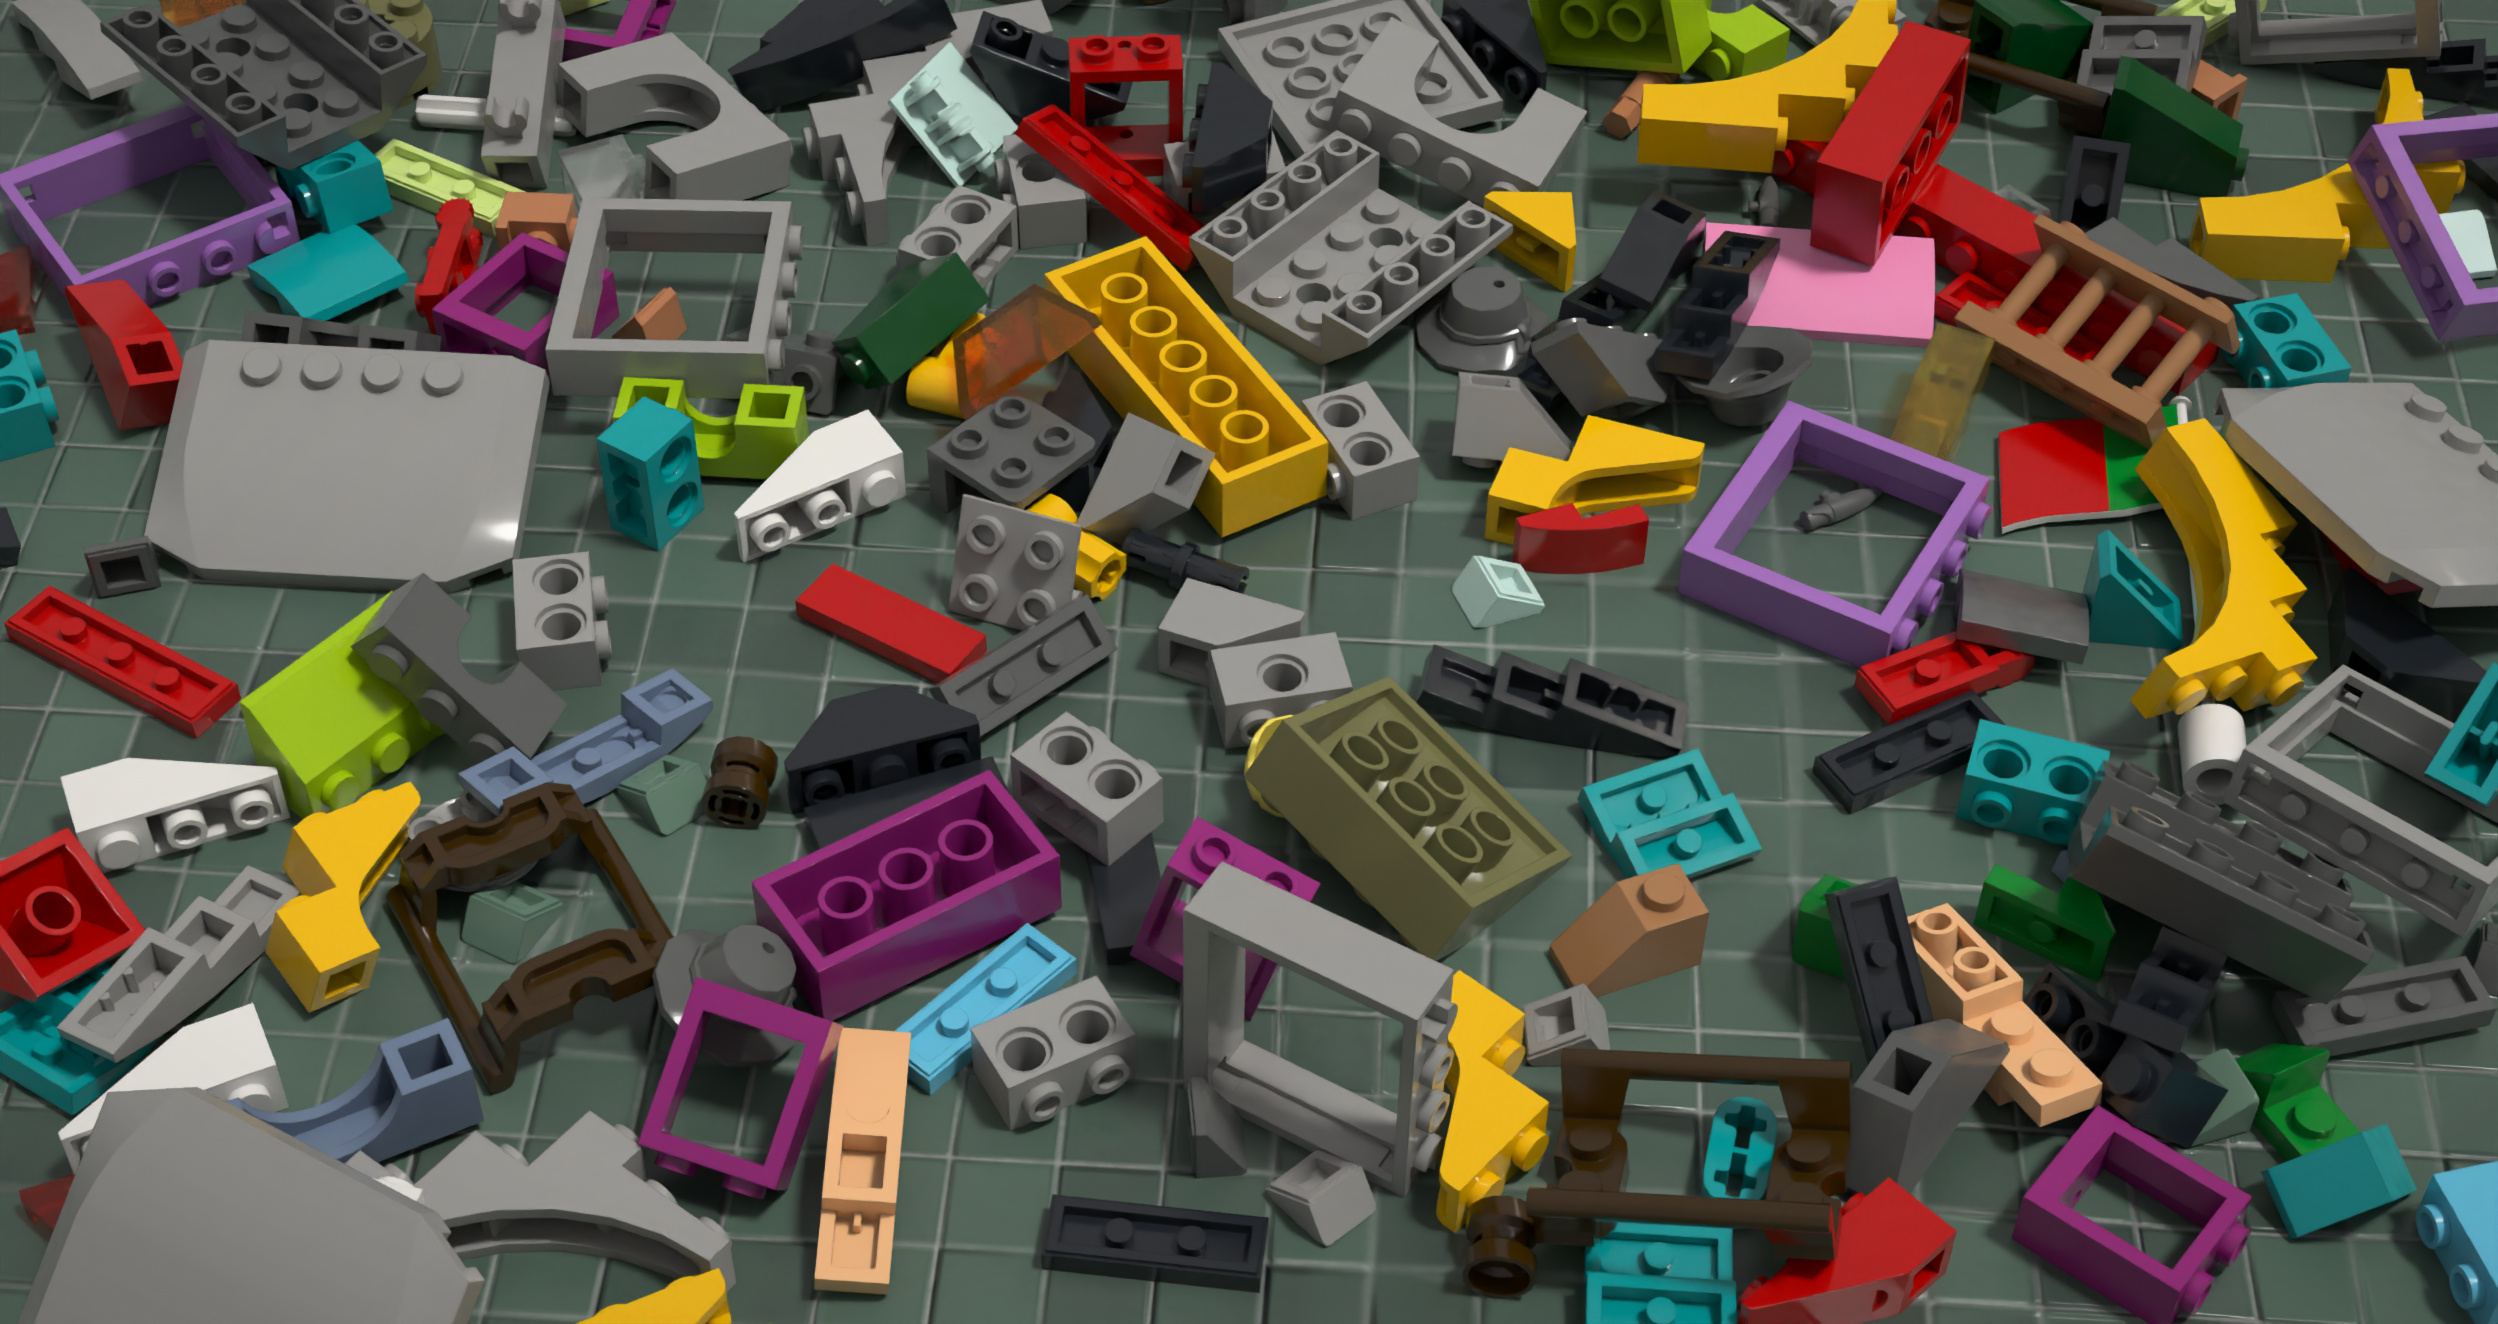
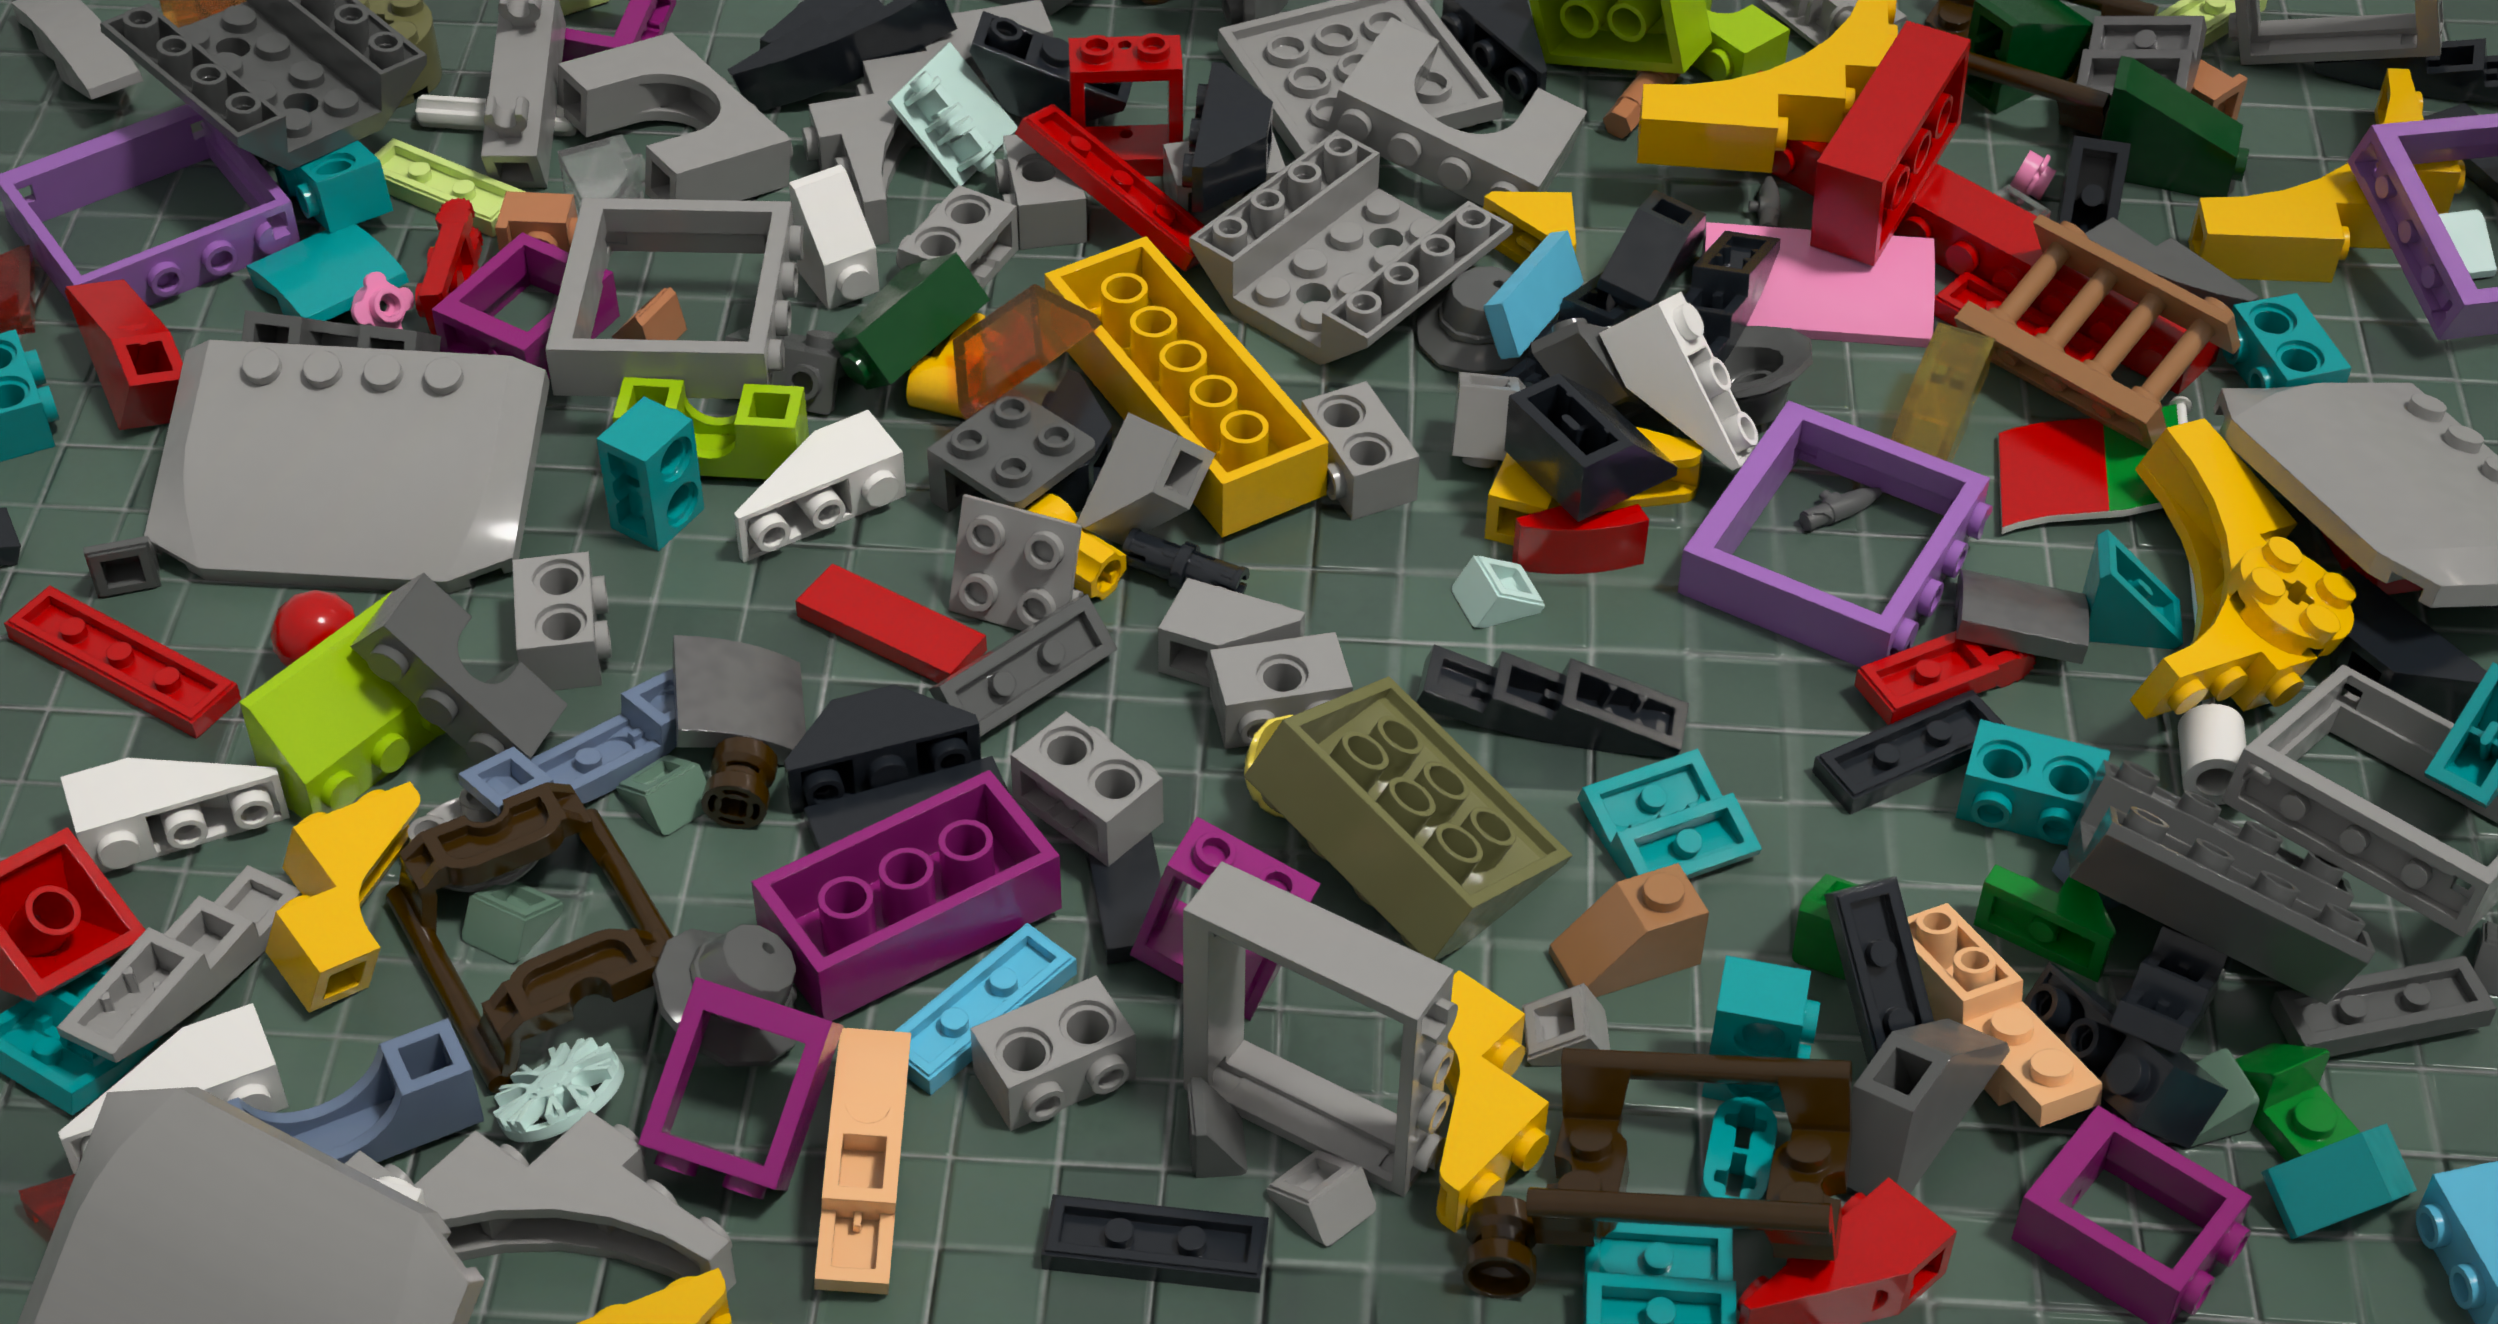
(306, 622): none -> red piece
(367, 301): none -> bright pink plate
(558, 1091): none -> light aqua wheel
(736, 691): none -> flat silver slope
(836, 239): none -> white slope
(1533, 295): none -> medium azure tile
(1580, 447): none -> black slope
(1675, 373): none -> white slope
(1763, 1015): none -> teal brick
(2033, 175): none -> bright pink plate
(2292, 598): none -> yellow plate

